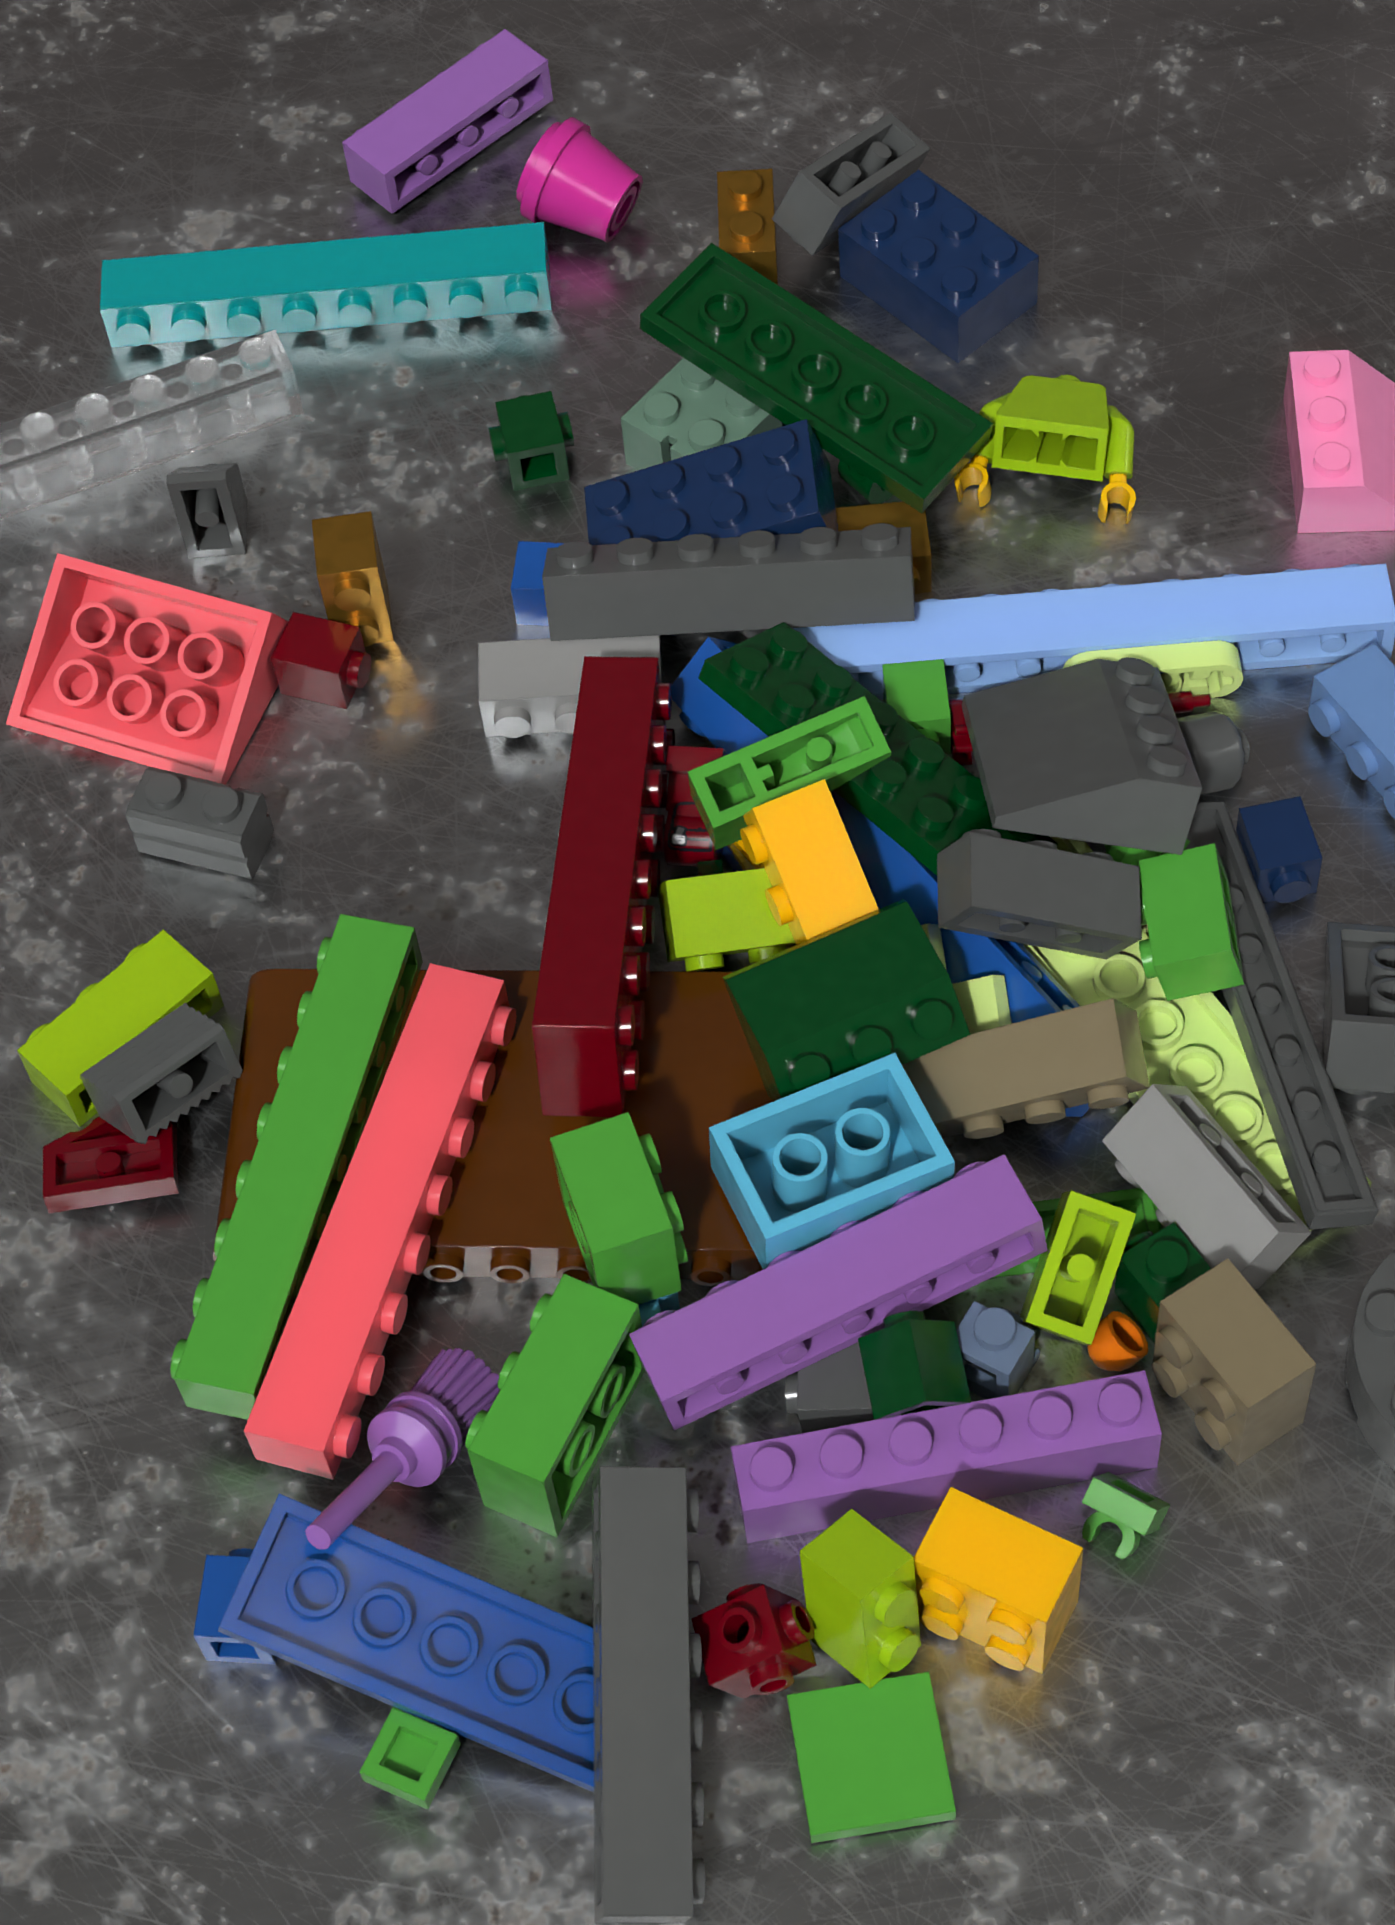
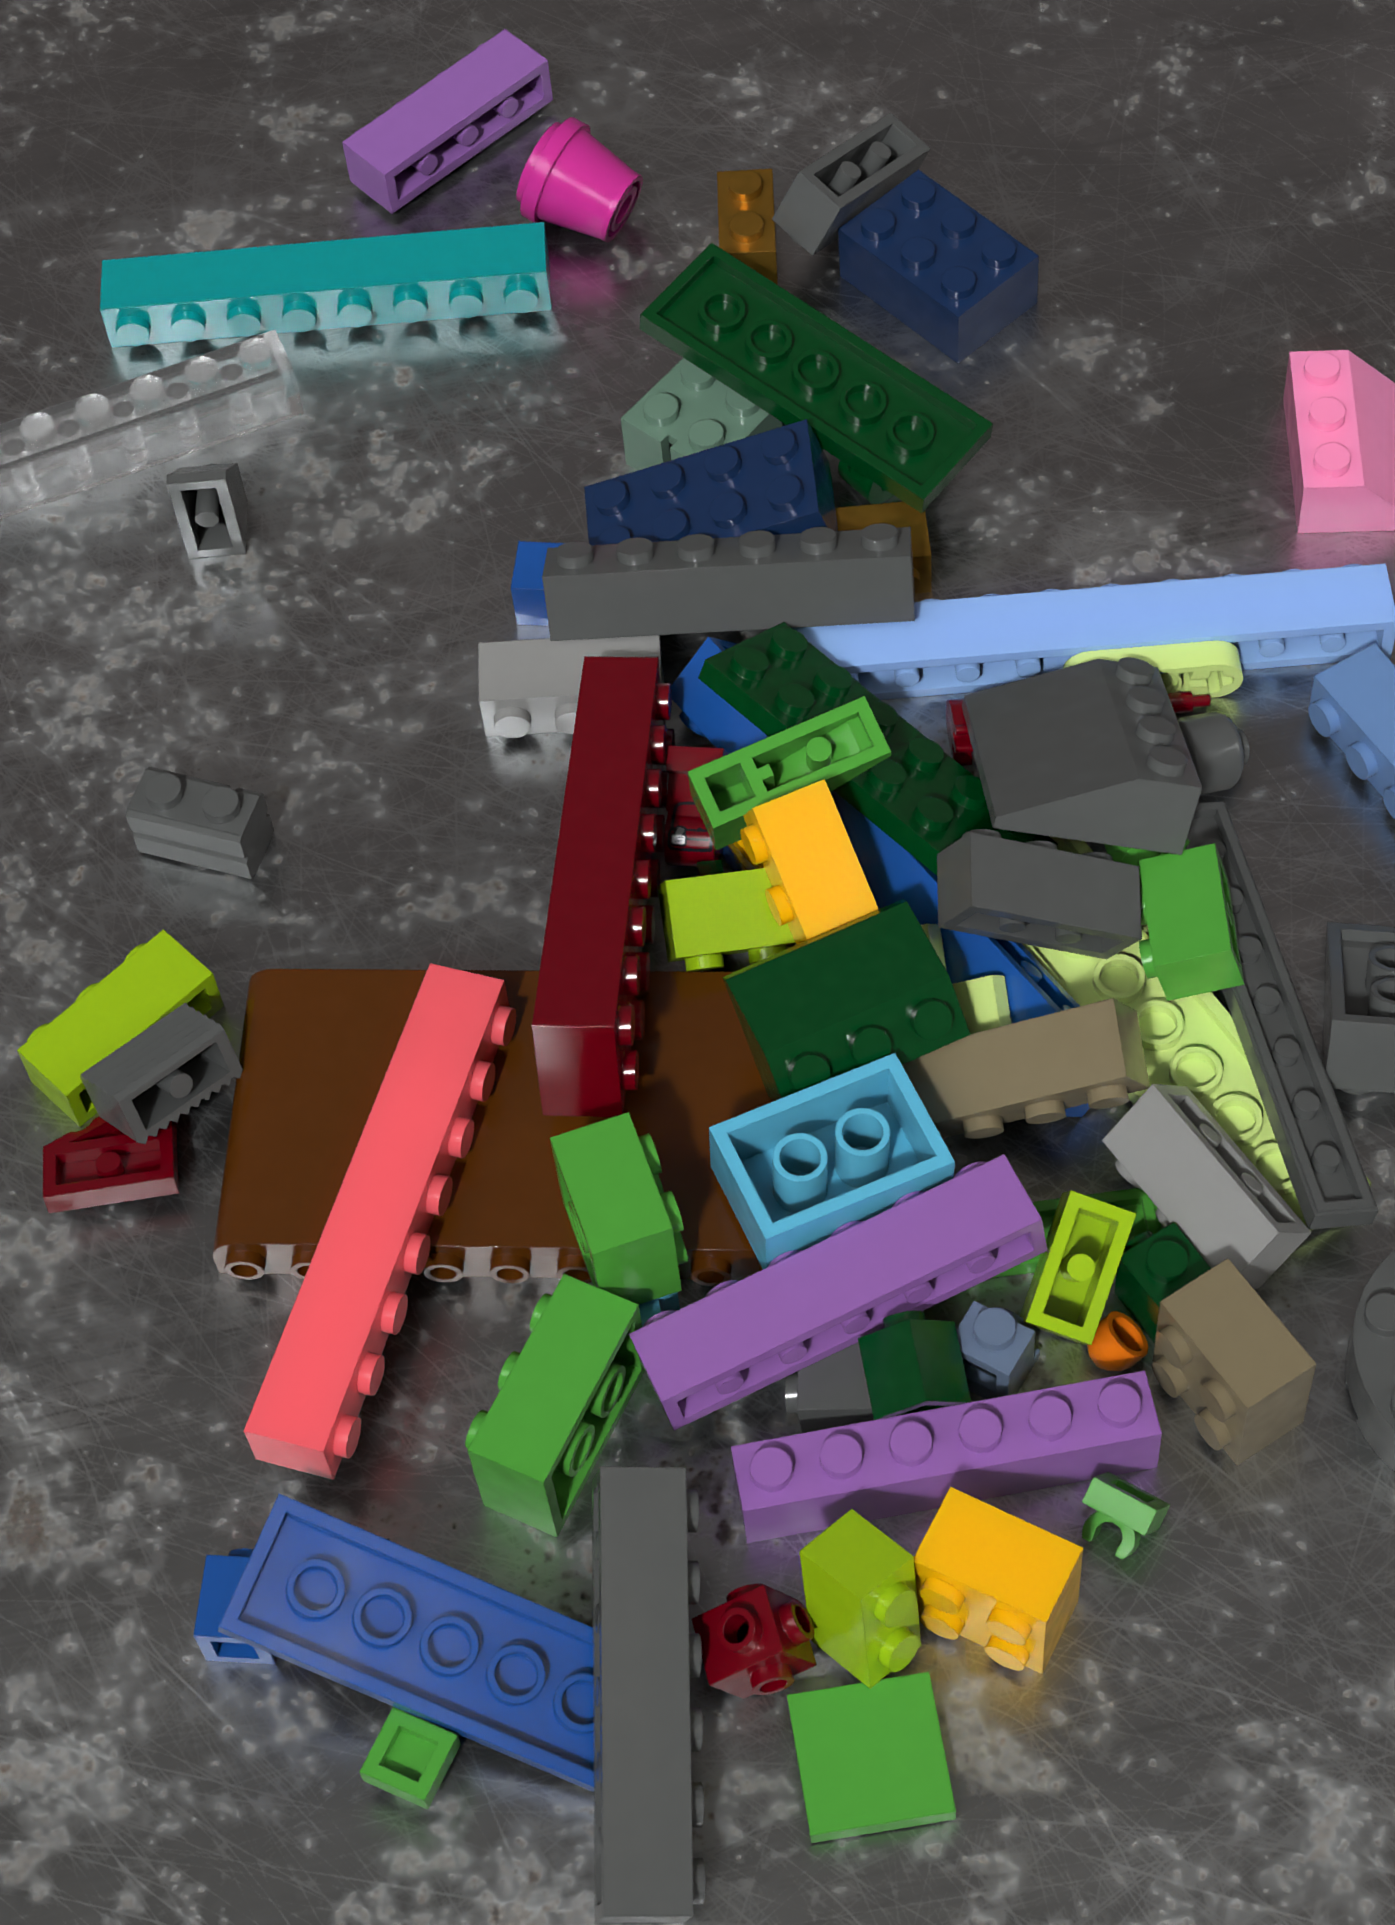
(146, 670): coral slope -> none
(299, 1161): bright green brick -> none
(321, 660): dark red brick -> none
(353, 575): pearl gold brick -> none
(414, 1437): medium lavender piece -> none
(532, 440): dark green brick -> none
(920, 697): bright green brick -> none
(1057, 431): lime torso -> none
(1280, 849): dark blue brick -> none

